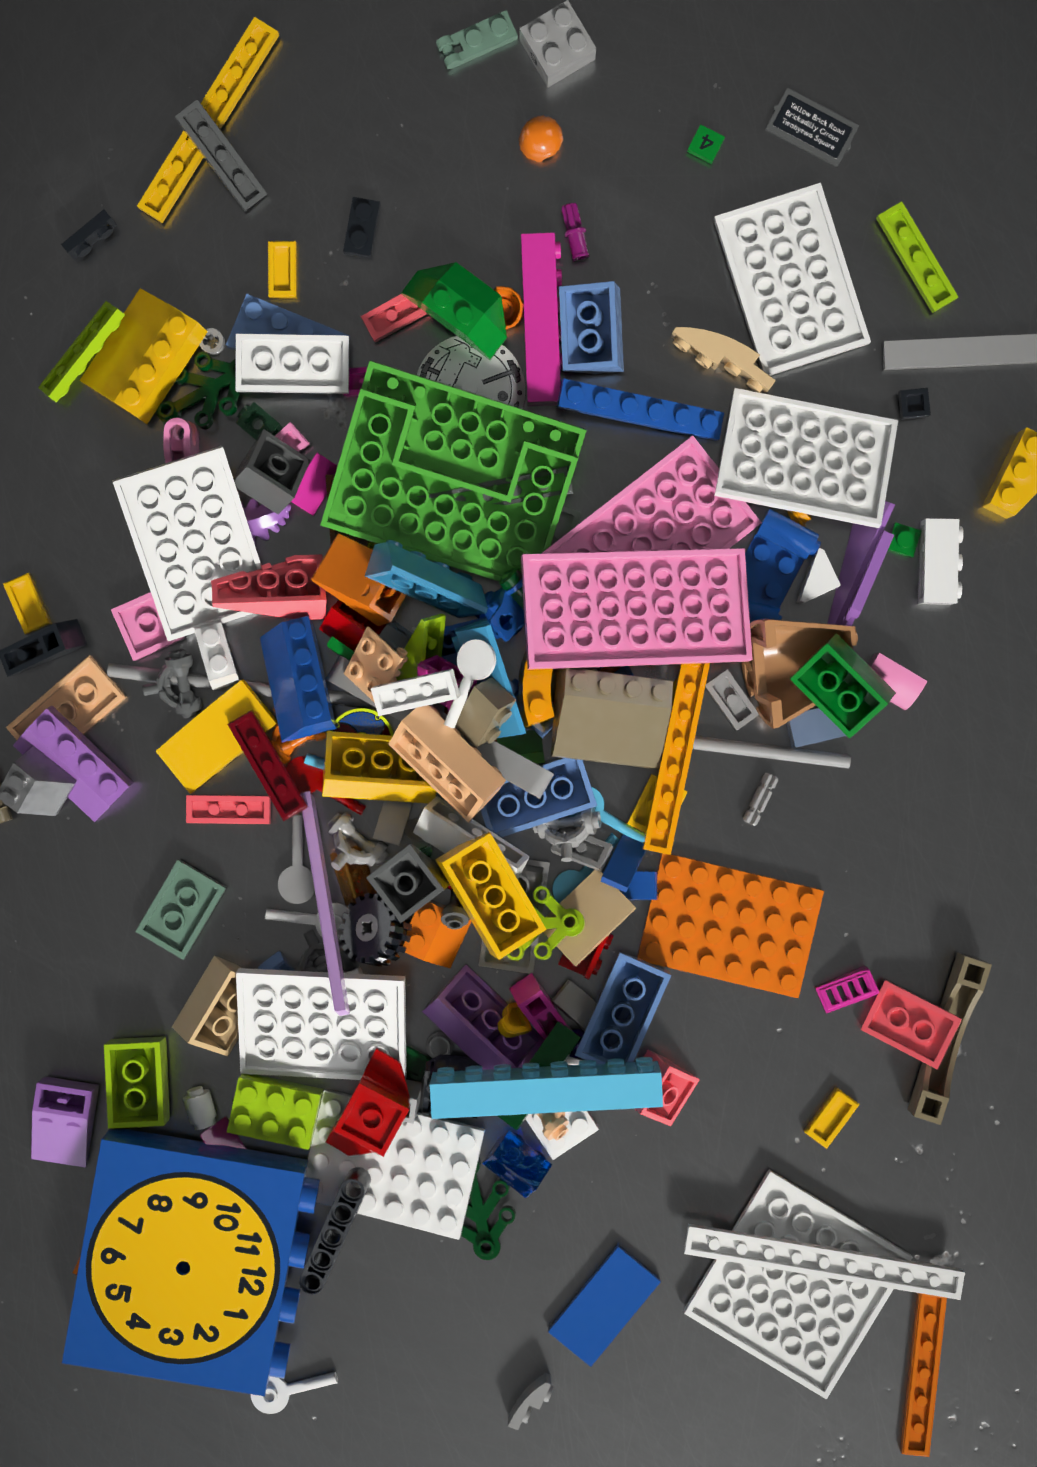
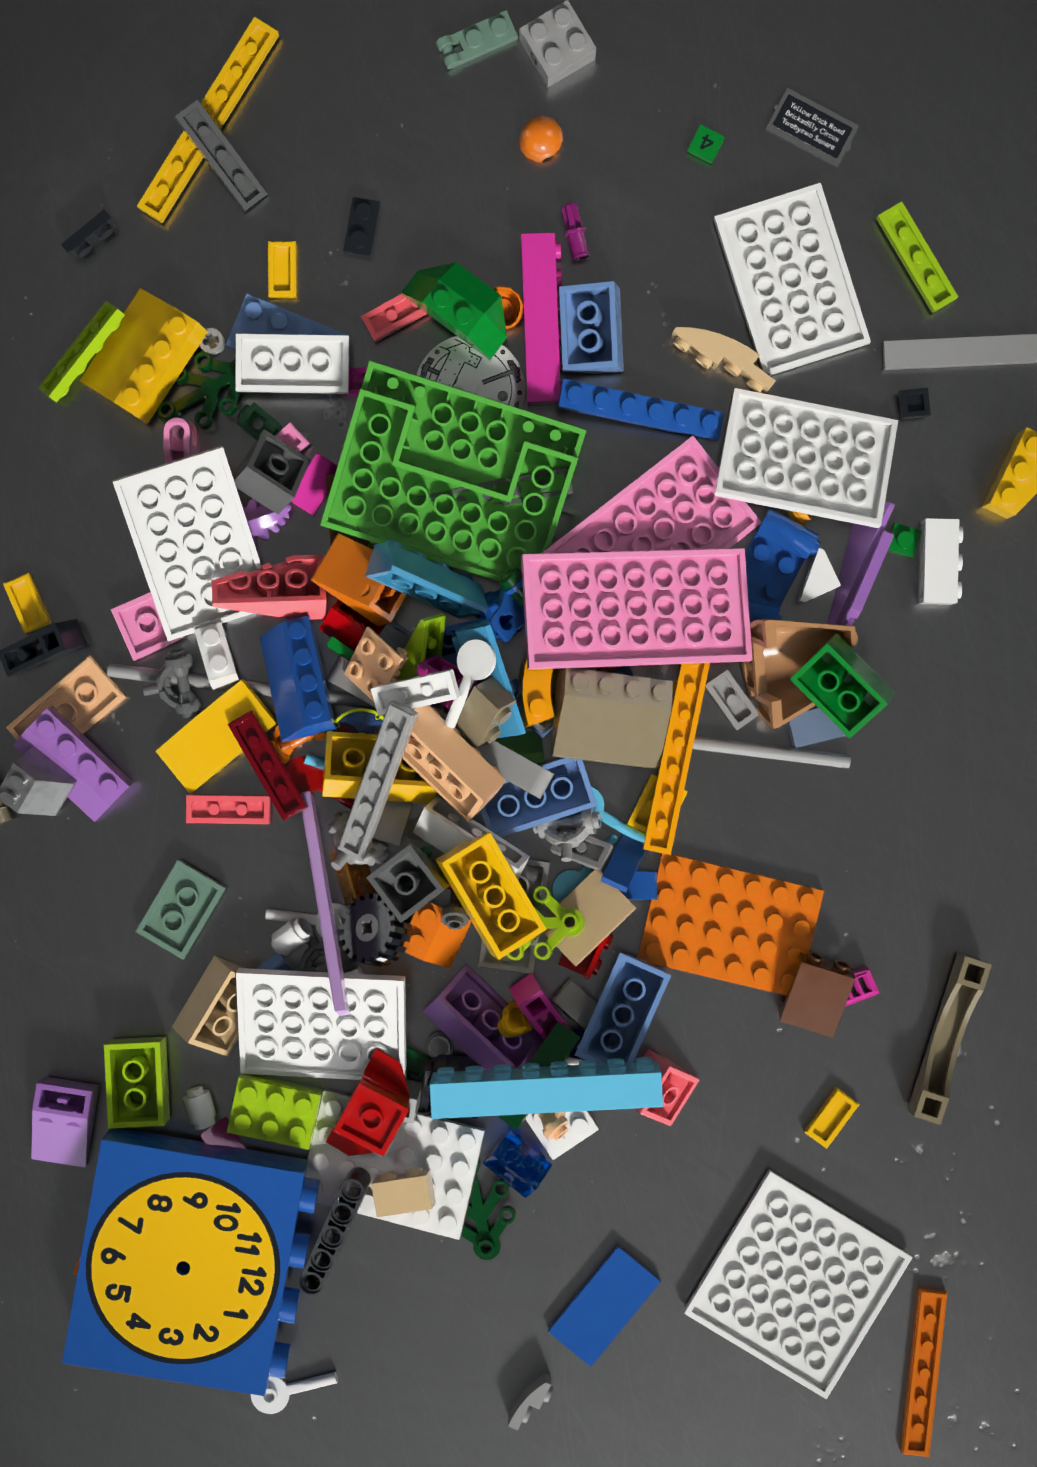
(291, 936): none -> white brick
(296, 881): light grey piece -> none
(377, 780): none -> light grey tile
(403, 1192): none -> tan brick
(760, 799): light grey axle -> none
(817, 994): none -> reddish brown panel
(824, 1261): white plate -> none
(901, 680): bright pink brick -> none
(911, 1024): coral plate -> none

